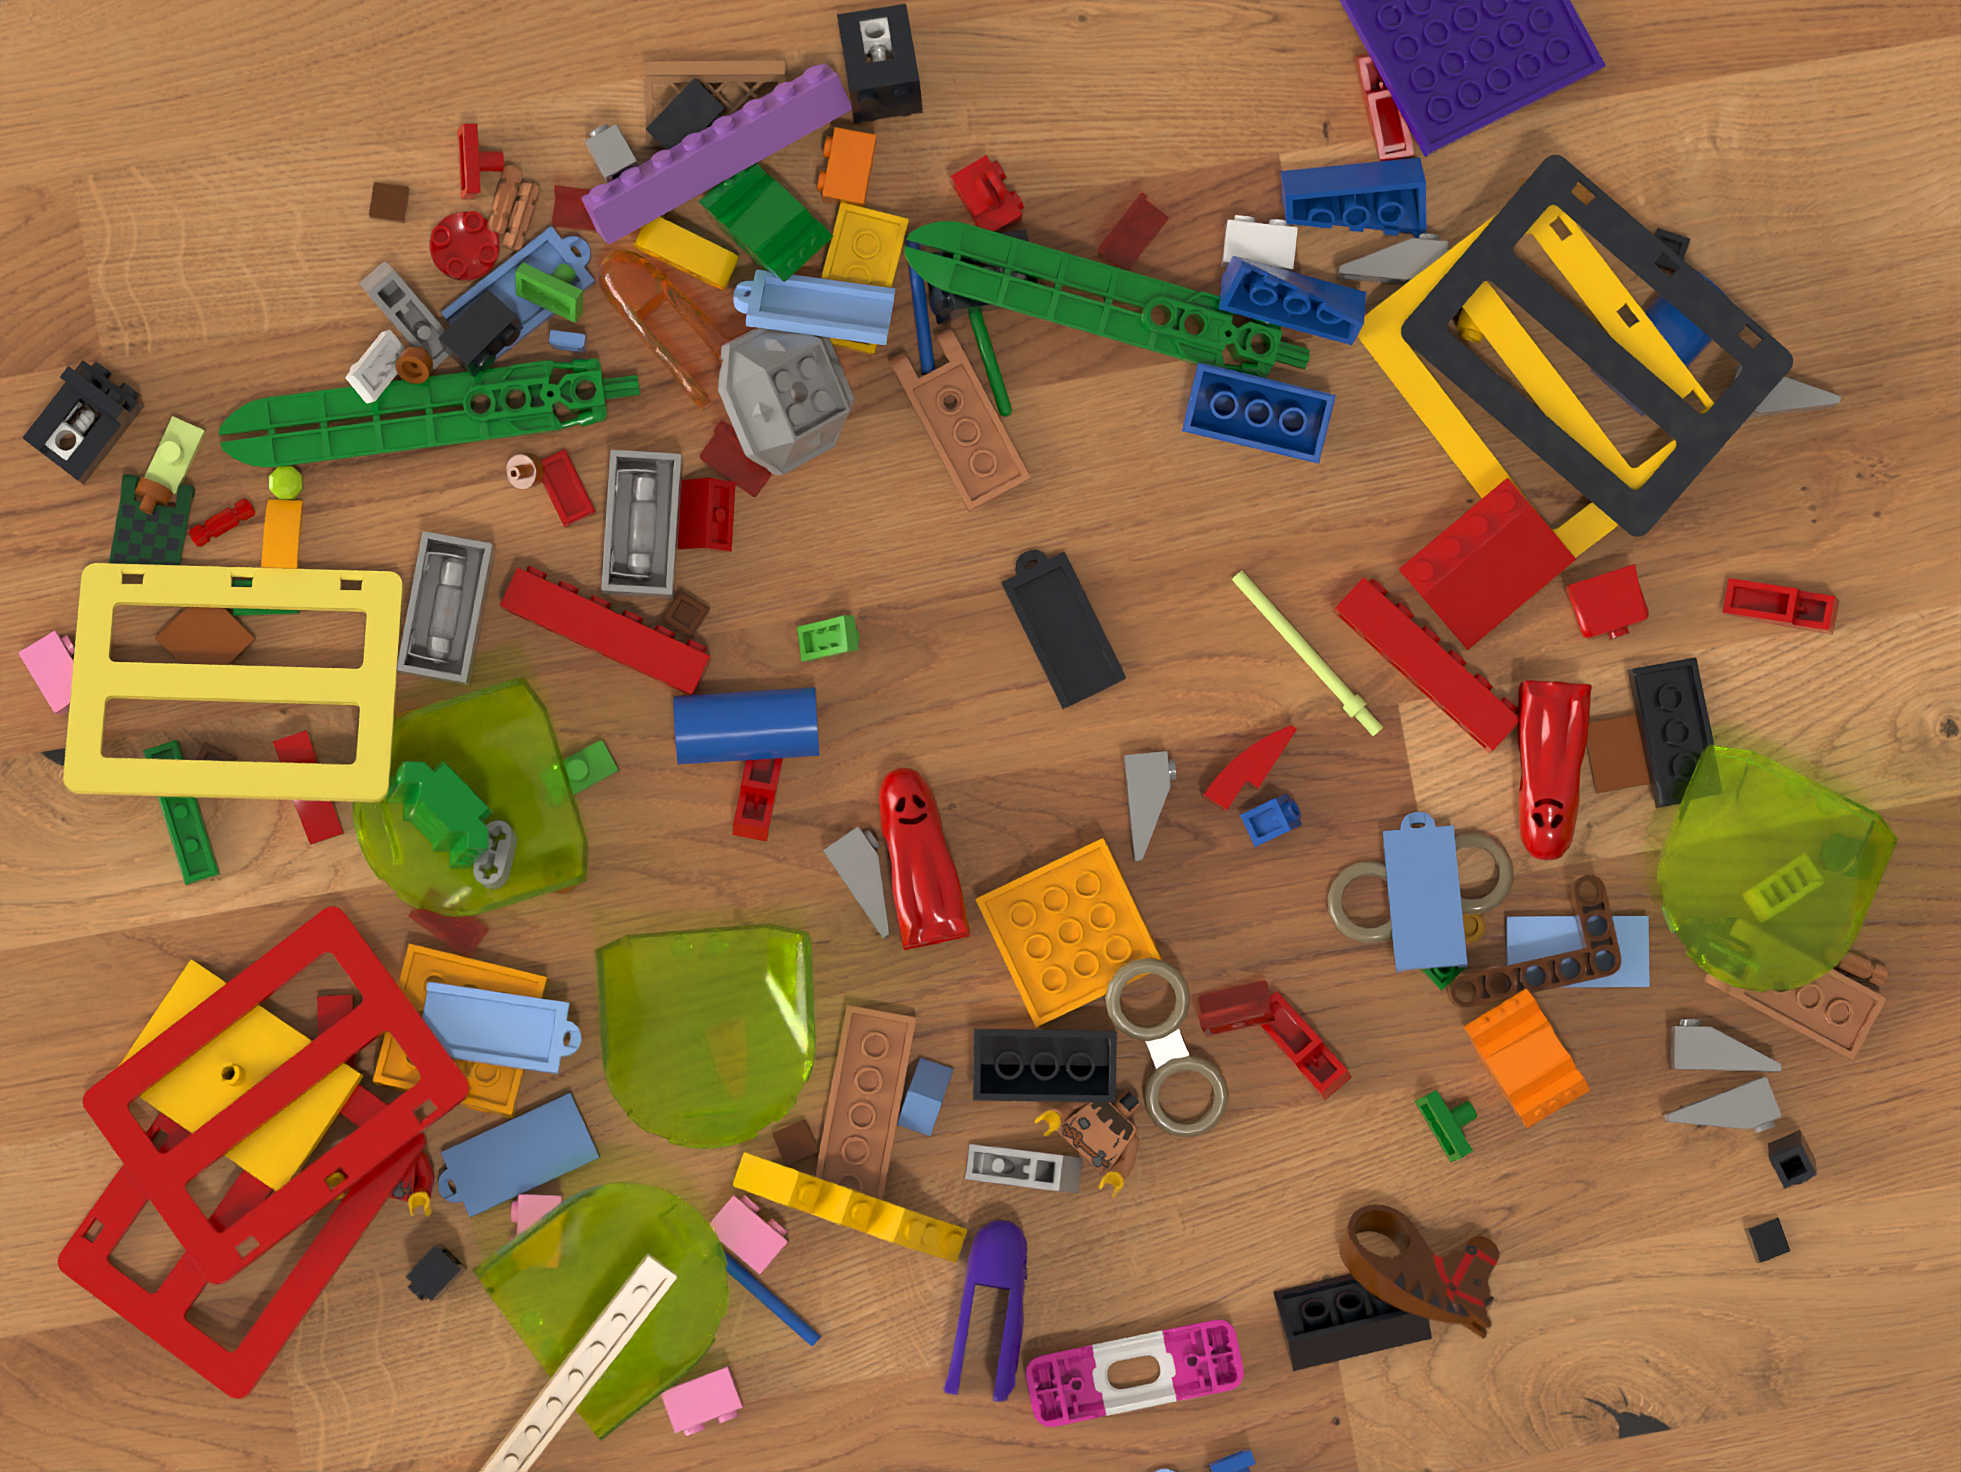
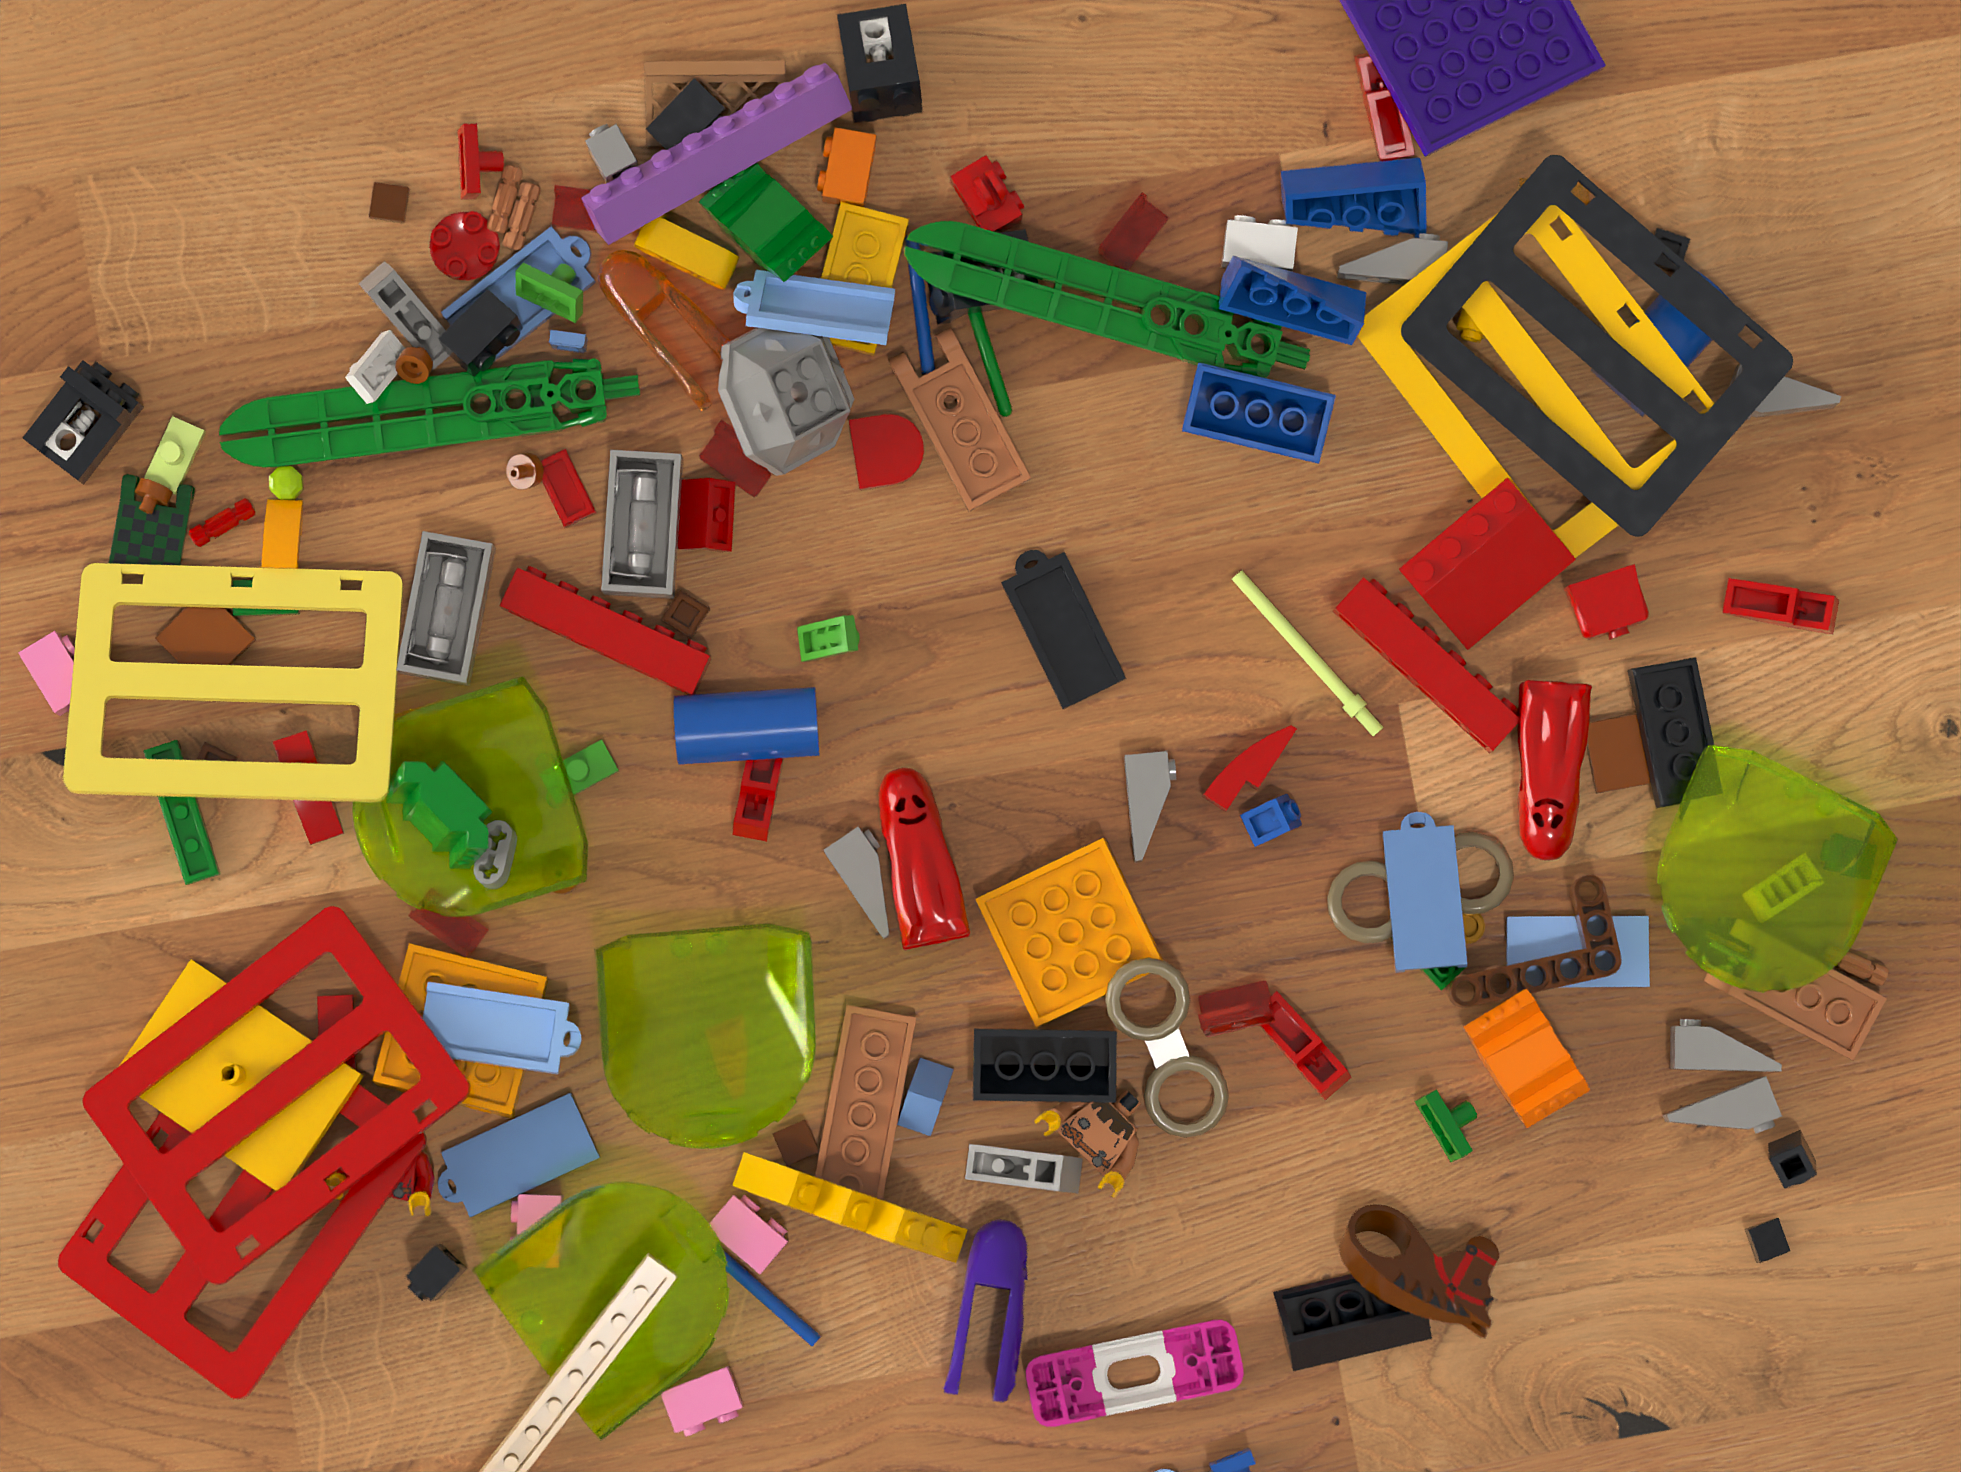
(885, 450): none -> red tile

